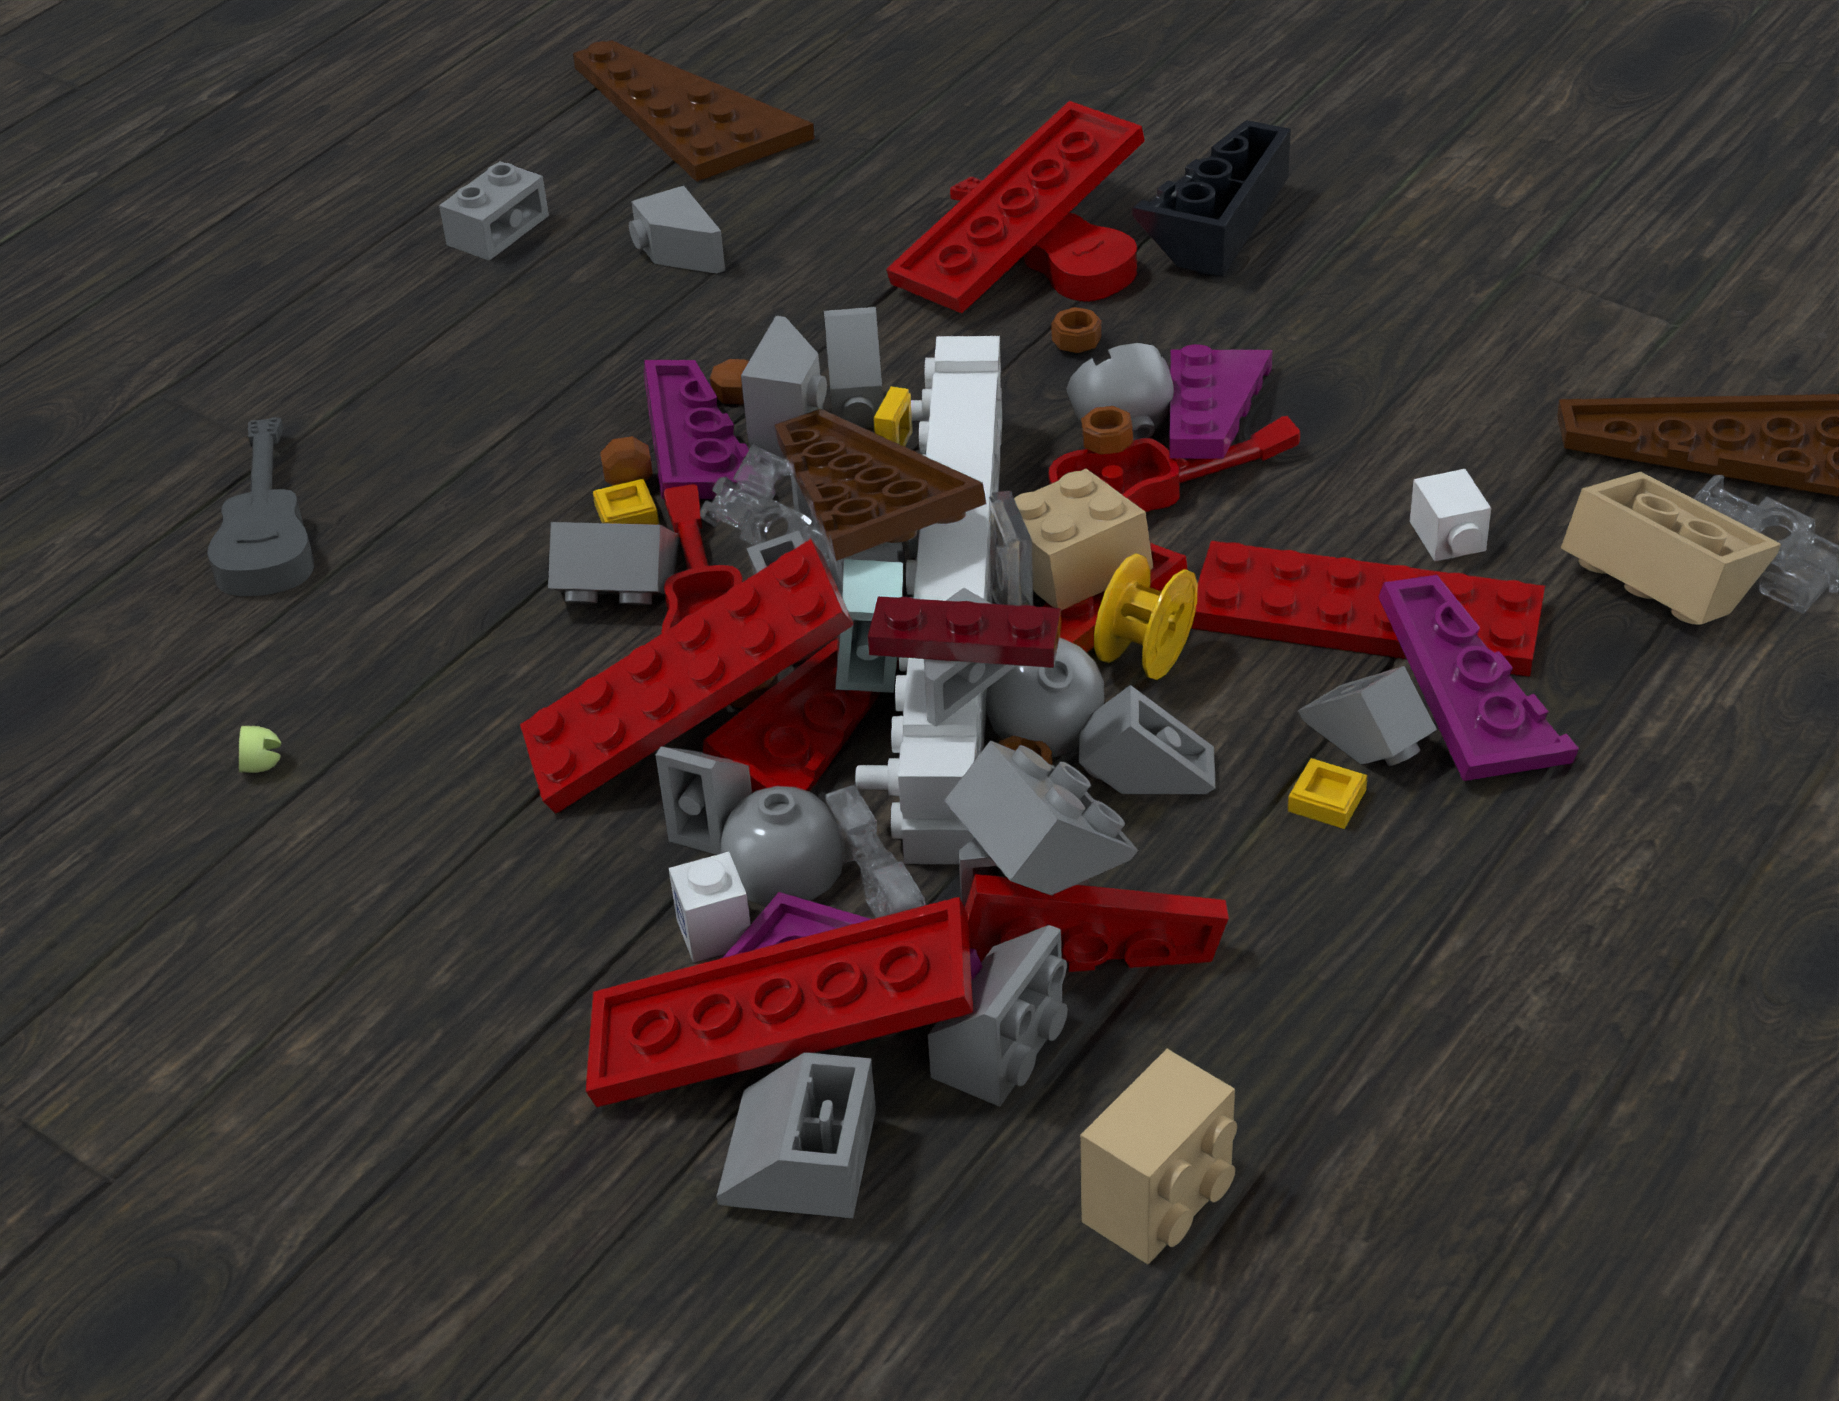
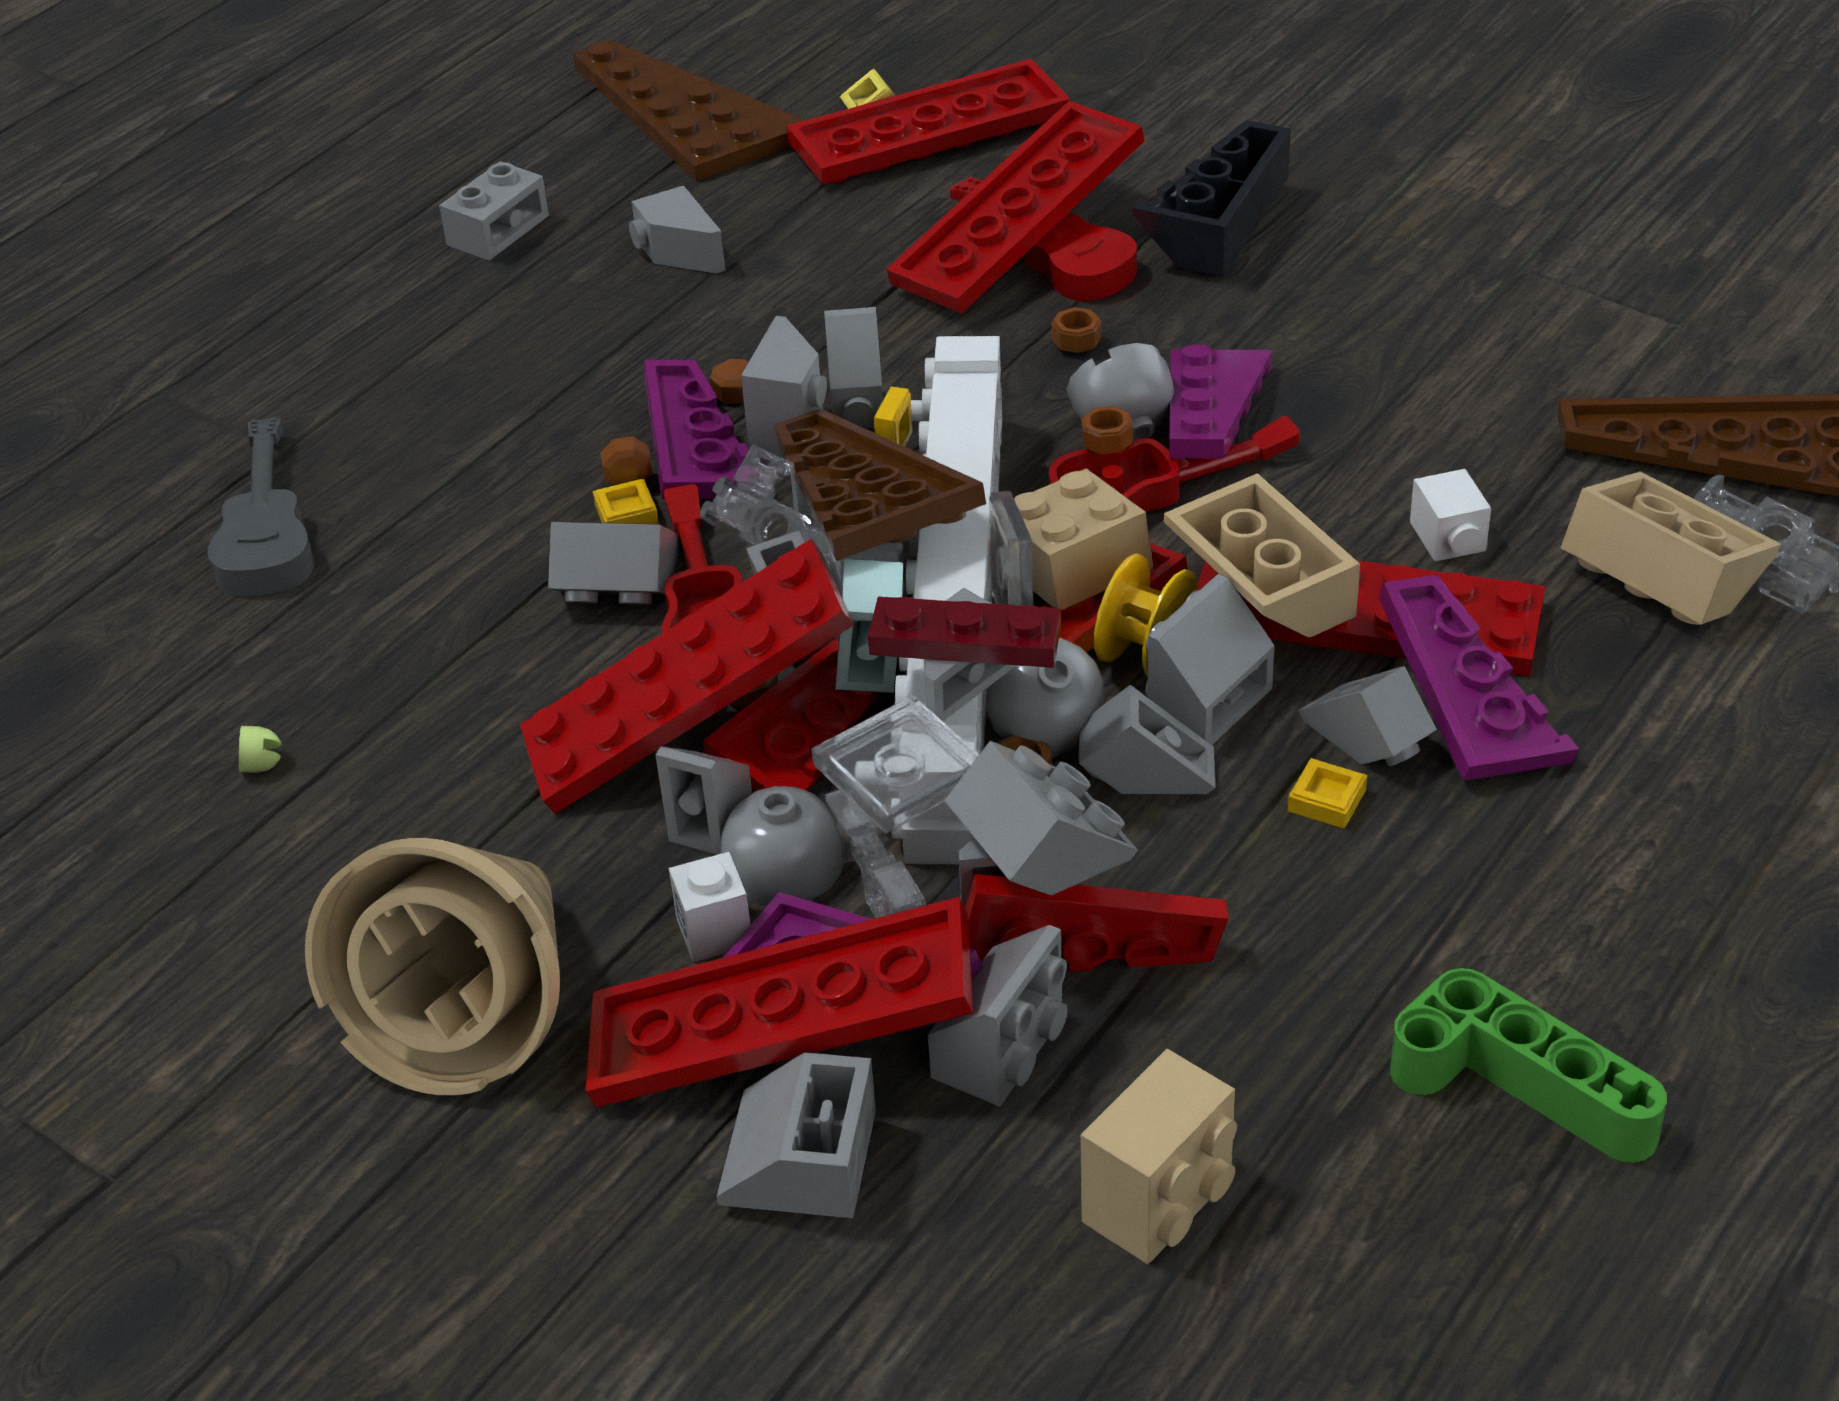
(436, 962): none -> tan cone
(867, 90): none -> light yellow slope
(896, 763): none -> clear tile
(926, 121): none -> red plate
(1209, 660): none -> light grey slope
(1271, 555): none -> tan slope
(1532, 1056): none -> bright green beam

